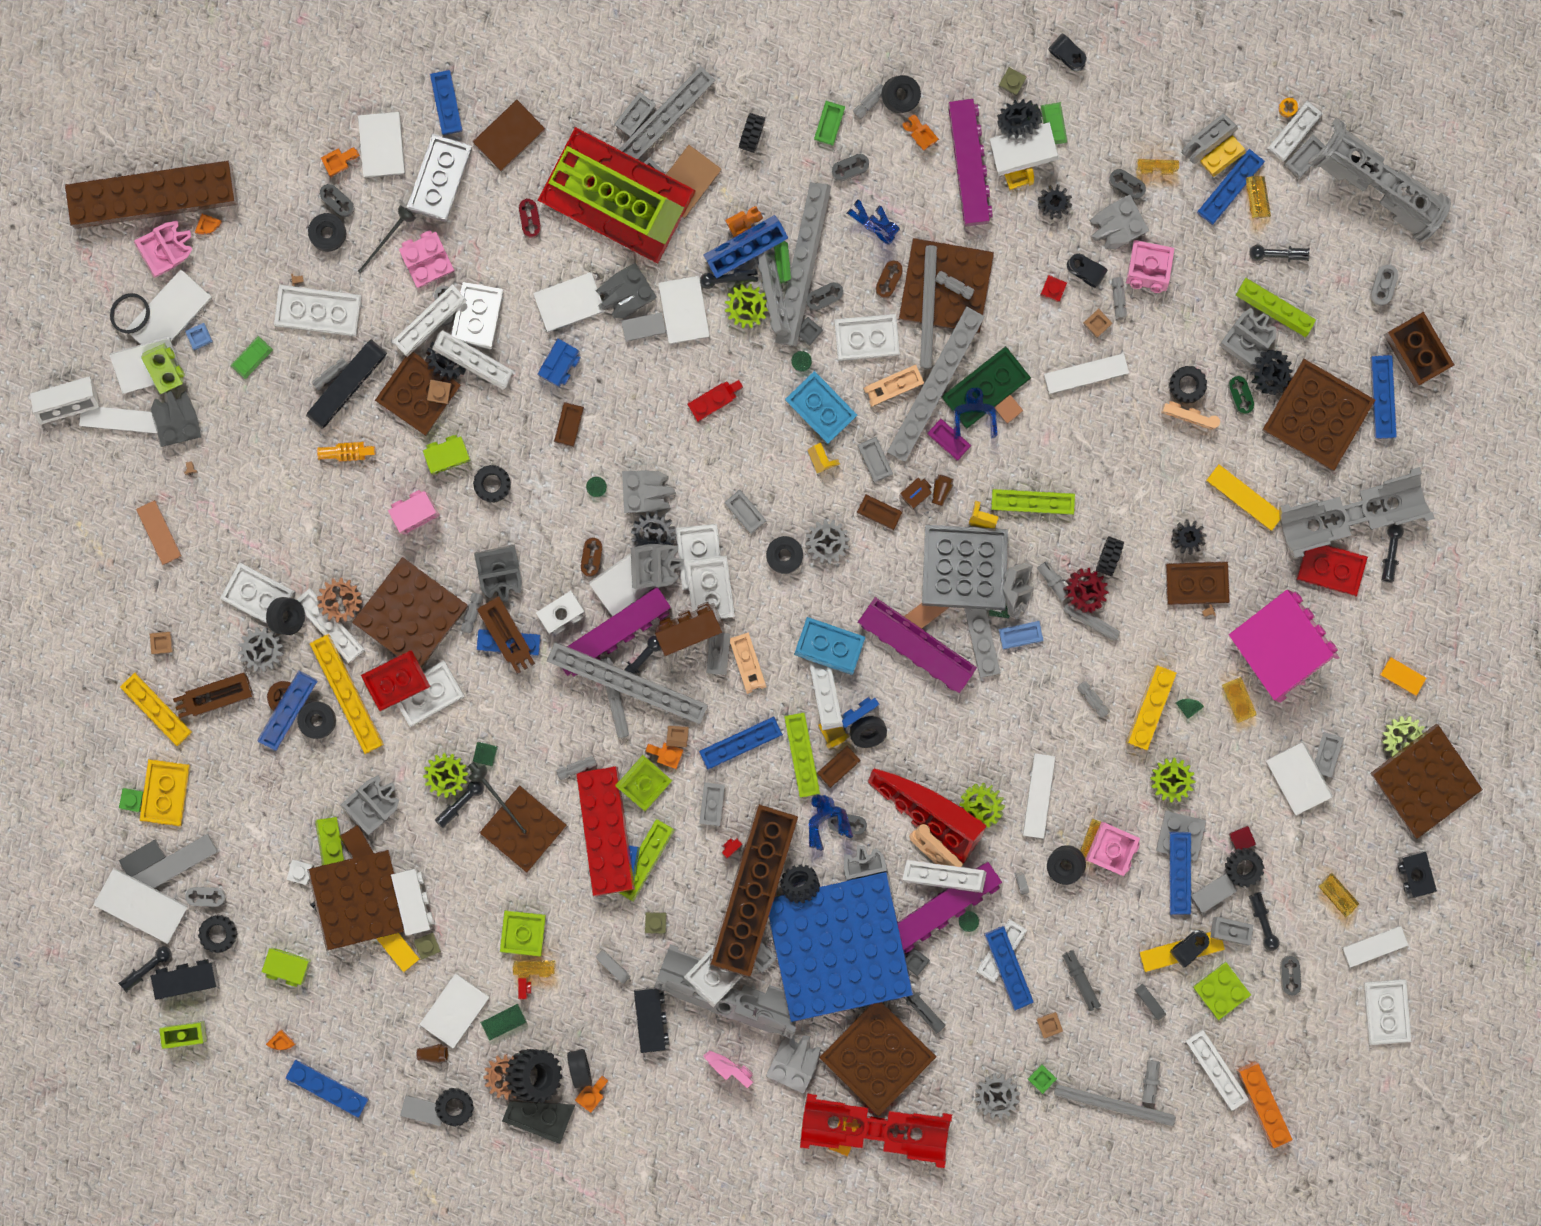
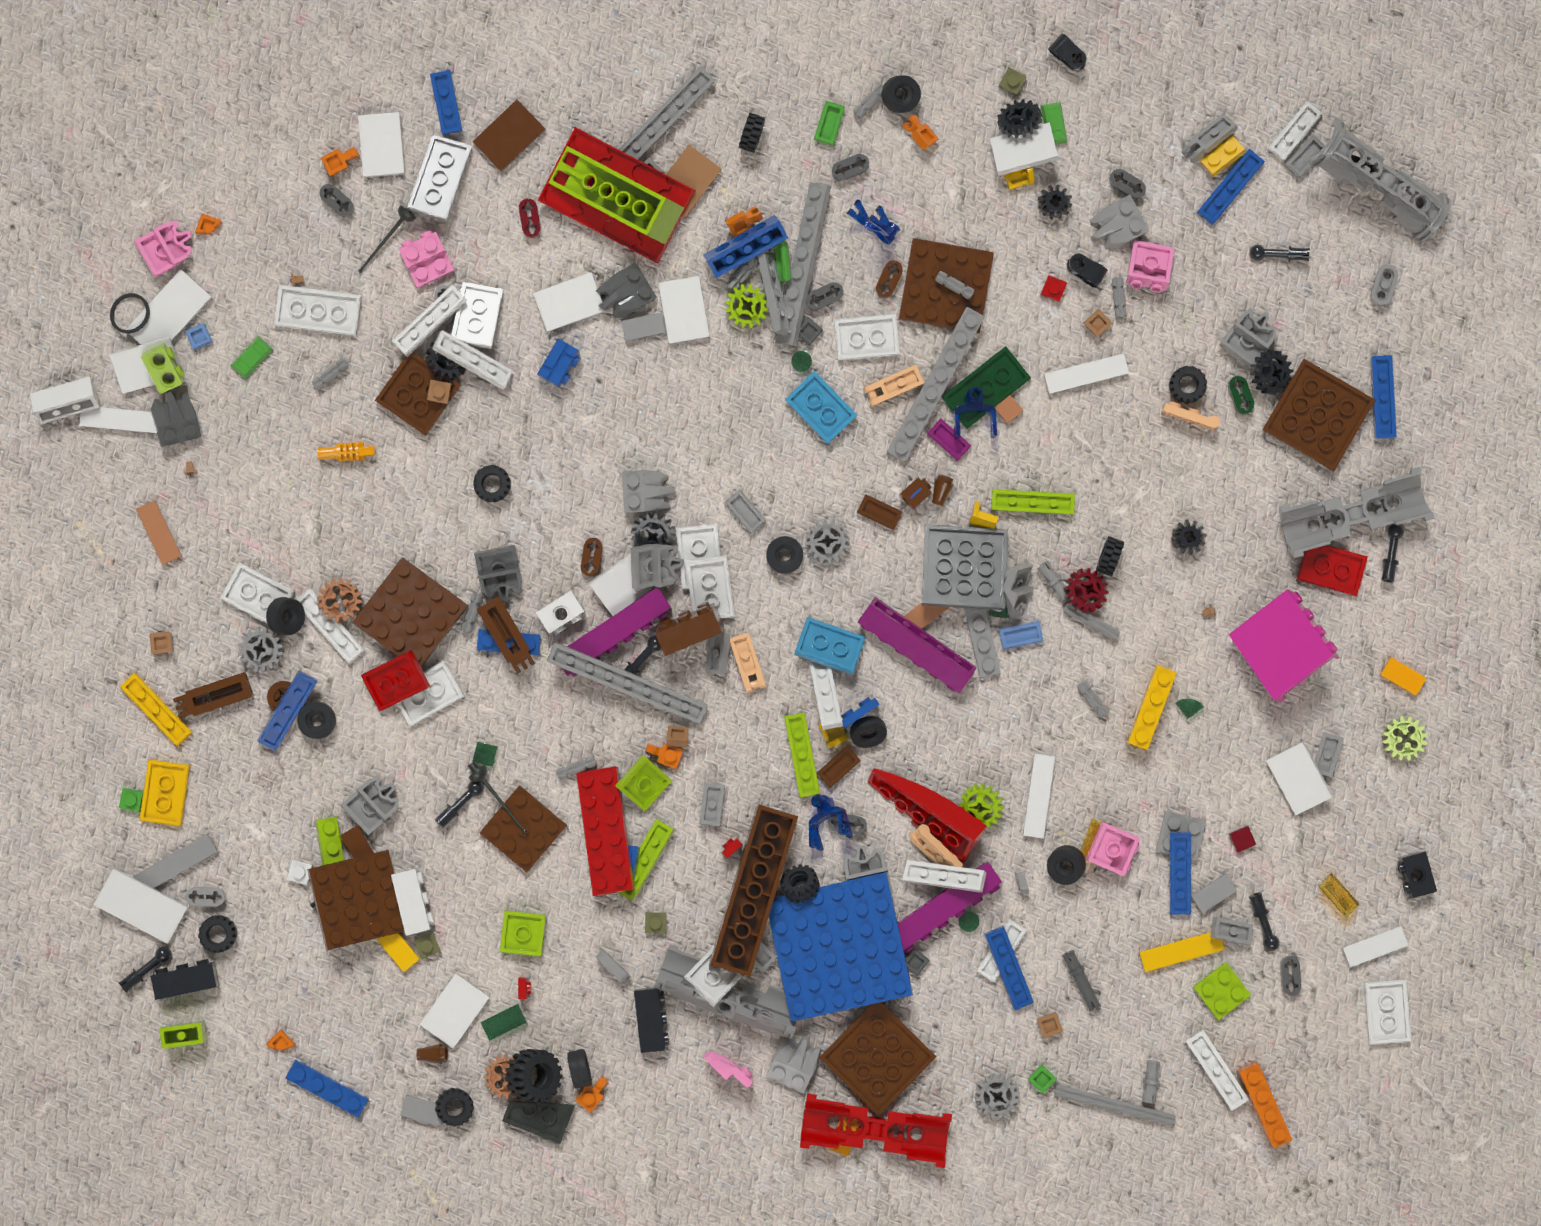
(142, 858): dark grey tile -> none
(151, 194): reddish brown brick -> none
(286, 966): lime brick -> none
(322, 221): black tyre -> none
(346, 384): black beam -> none
(346, 693): yellow tile -> none
(413, 512): bright pink brick -> none
(446, 455): lime brick -> none
(448, 766): lime gear -> none
(527, 968): clear yellow plate -> none
(569, 424): reddish brown tile -> none
(596, 487): clear green tile -> none
(616, 708): light grey axle -> none
(635, 114): light grey plate -> none
(708, 280): black pin -> none
(714, 399): red hinge -> none
(740, 742): blue tile -> none
(820, 459): yellow tile -> none
(875, 459): light grey tile -> none
(925, 1012): dark grey pin -> none
(928, 307): light grey axle -> none
(969, 163): magenta brick -> none
(1150, 1002): dark grey beam -> none
(1166, 167): clear yellow plate -> none
(1171, 790): lime gear -> none
(1187, 951): black piece -> none
(1197, 583): reddish brown tile -> none
(1239, 700): clear yellow plate -> none
(1244, 497): yellow tile -> none
(1252, 876): black tyre -> none
(1258, 197): clear yellow plate -> none
(1275, 307): lime plate -> none
(1281, 107): light orange bush -> none
(1419, 349): reddish brown brick -> none
(1426, 781): reddish brown plate -> none

